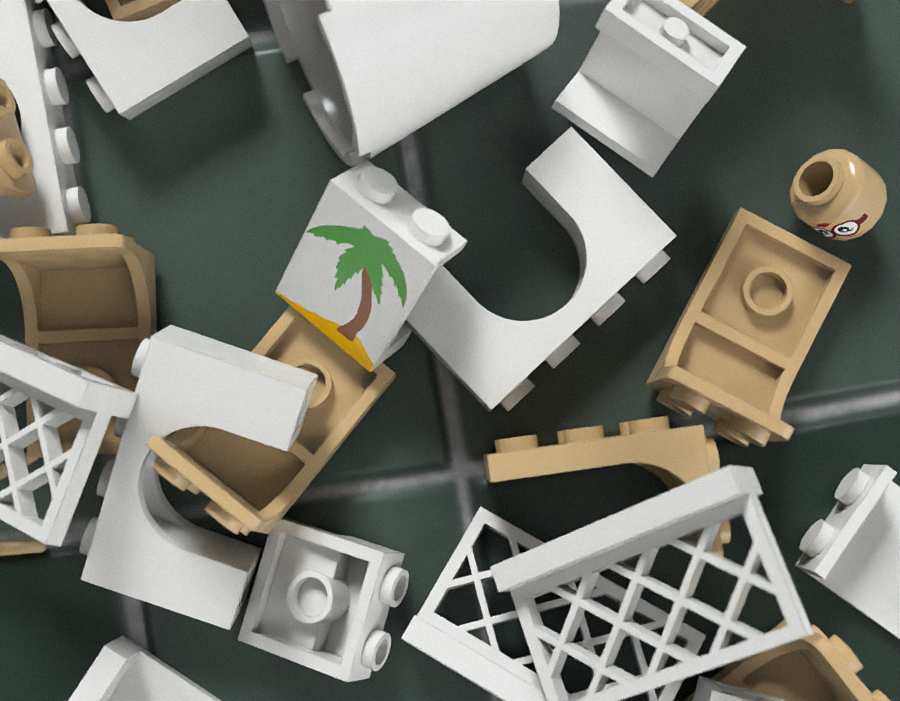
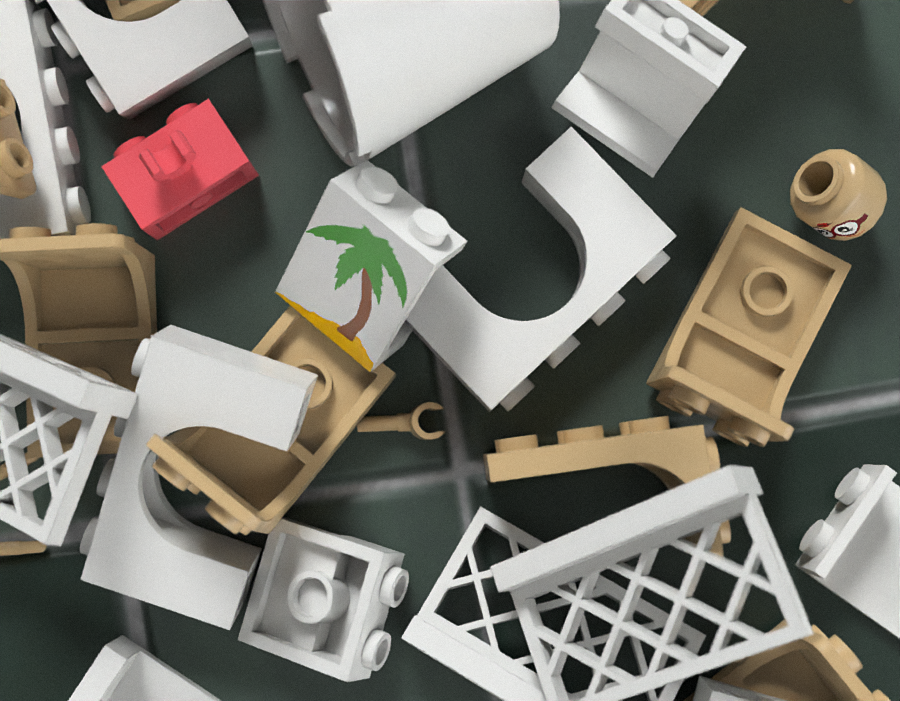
(179, 169): none -> coral brick
(402, 422): none -> tan hand

